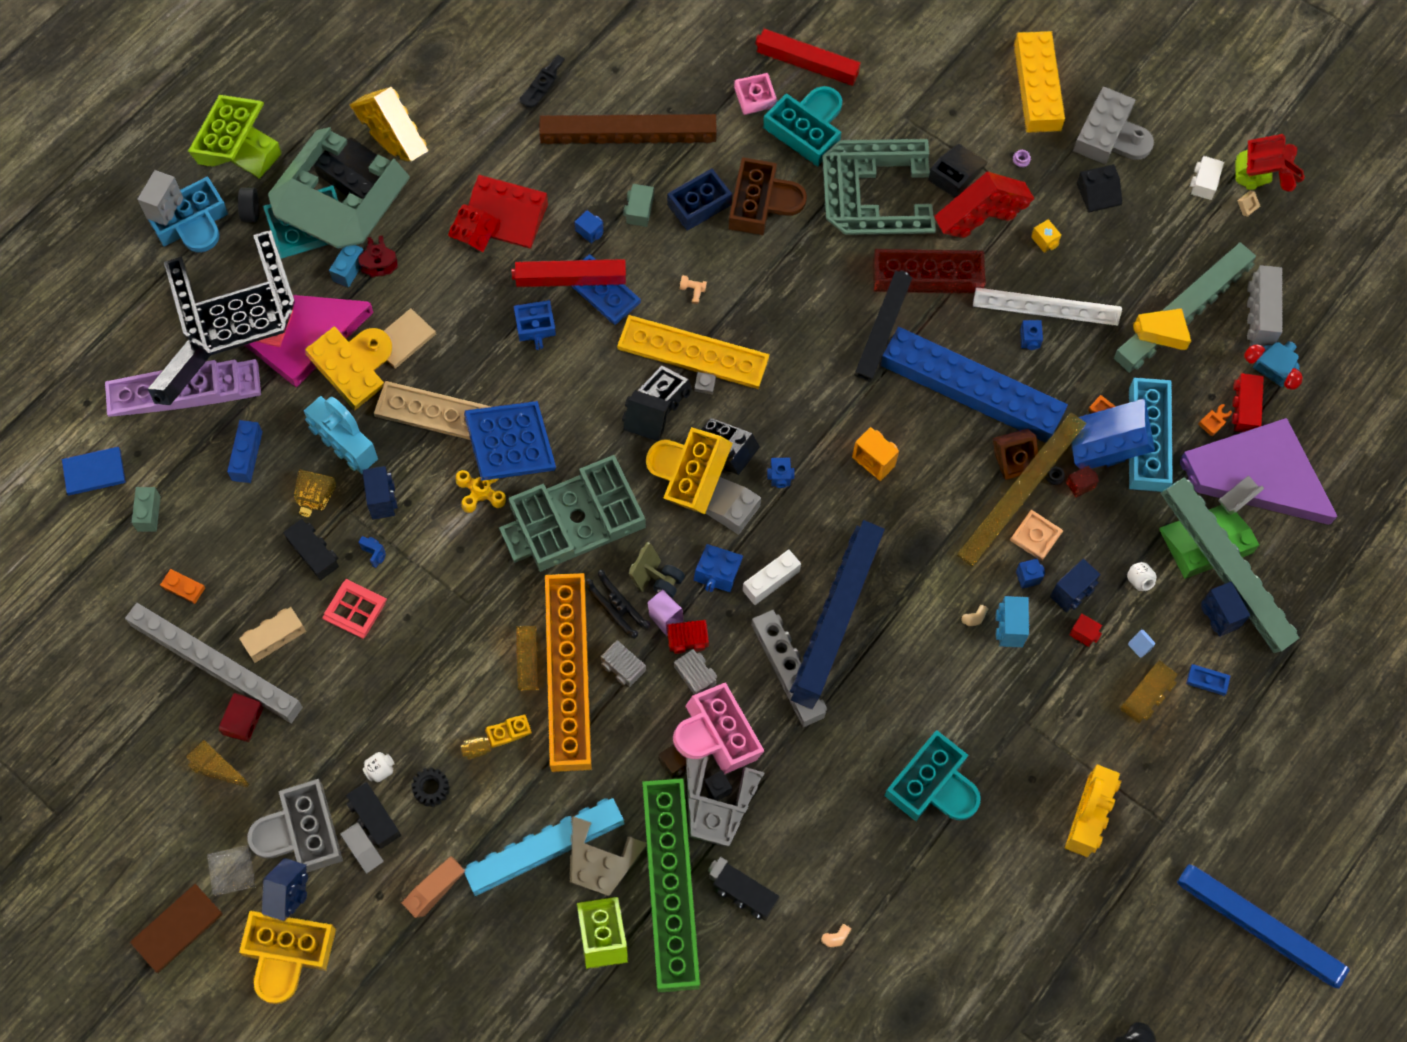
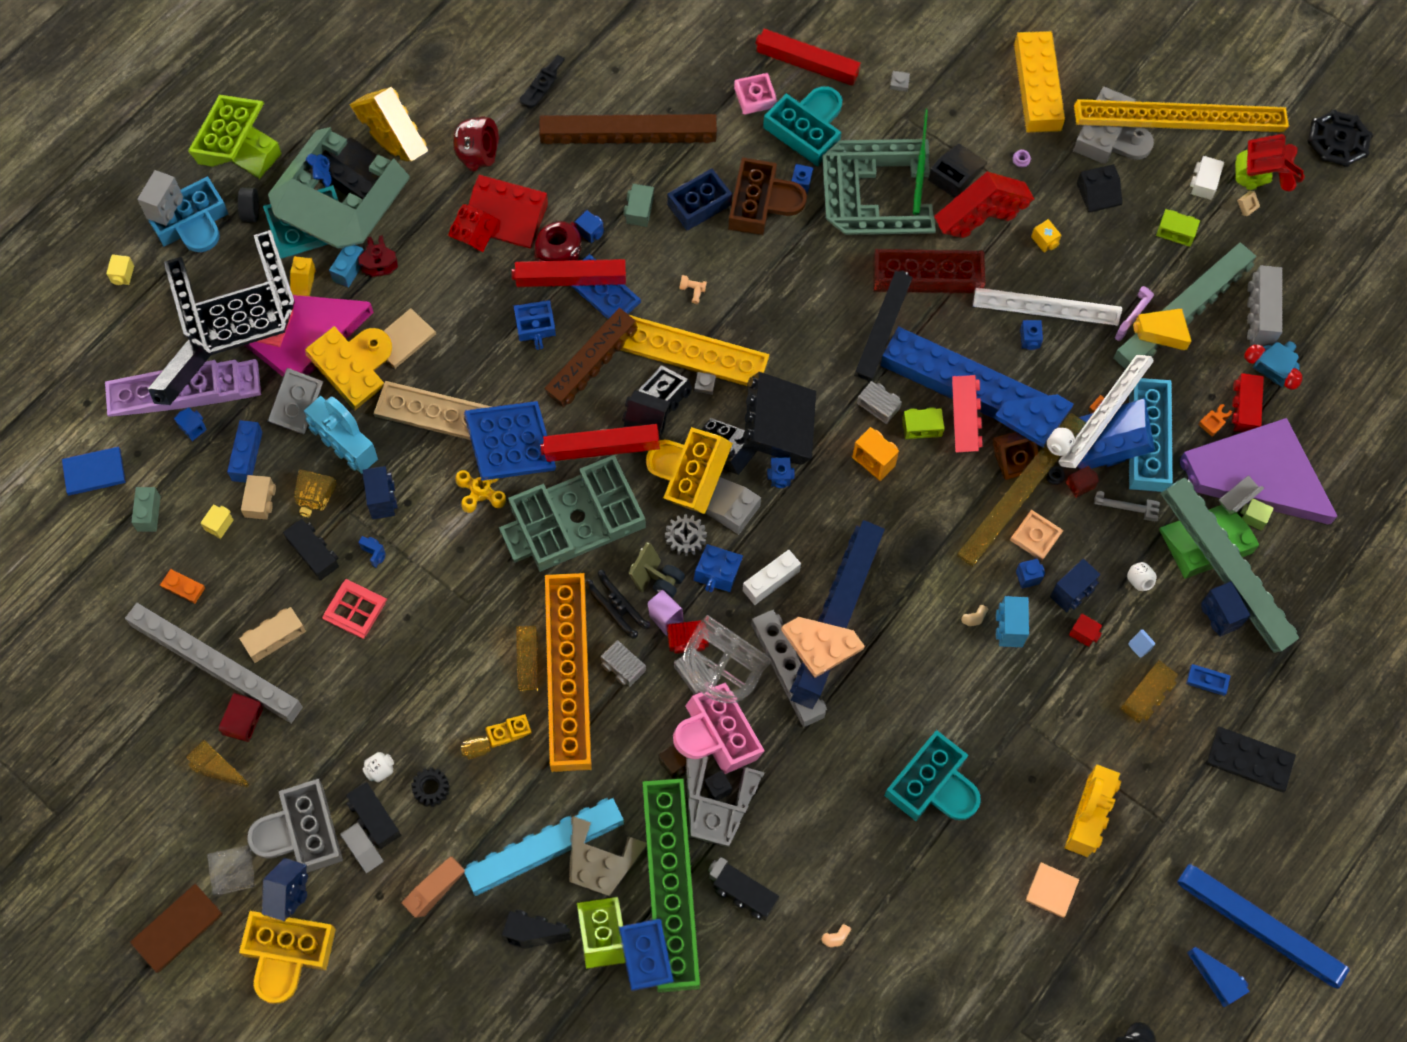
(120, 270): none -> light yellow brick
(190, 423): none -> blue brick
(217, 521): none -> light yellow brick
(258, 497): none -> tan brick
(294, 396): none -> light grey plate
(302, 276): none -> yellow slope
(320, 168): none -> blue plate
(476, 142): none -> dark red piece
(533, 932): none -> black slope
(558, 233): none -> dark red piece
(591, 358): none -> reddish brown brick
(600, 442): none -> red brick
(646, 954): none -> blue tile
(695, 535): none -> light grey gear
(733, 647): none -> clear window
(779, 418): none -> black brick
(803, 176): none -> blue brick
(821, 644): none -> light nougat plate
(879, 402): none -> light grey brick
(900, 81): none -> light grey plate
(920, 170): none -> green piece
(923, 423): none -> lime brick
(966, 413): none -> coral brick
(1035, 416): none -> blue plate
(1052, 890): none -> light nougat tile
(1061, 441): none -> white head
(1106, 410): none -> white tile
(1144, 294): none -> lavender hinge
(1147, 509): none -> light grey hinge
(1178, 227): none -> lime brick
(1180, 115): none -> yellow piece
(1222, 980): none -> blue slope
(1251, 759): none -> black plate
(1256, 514): none -> yellowish green brick
(1334, 144): none -> black plate

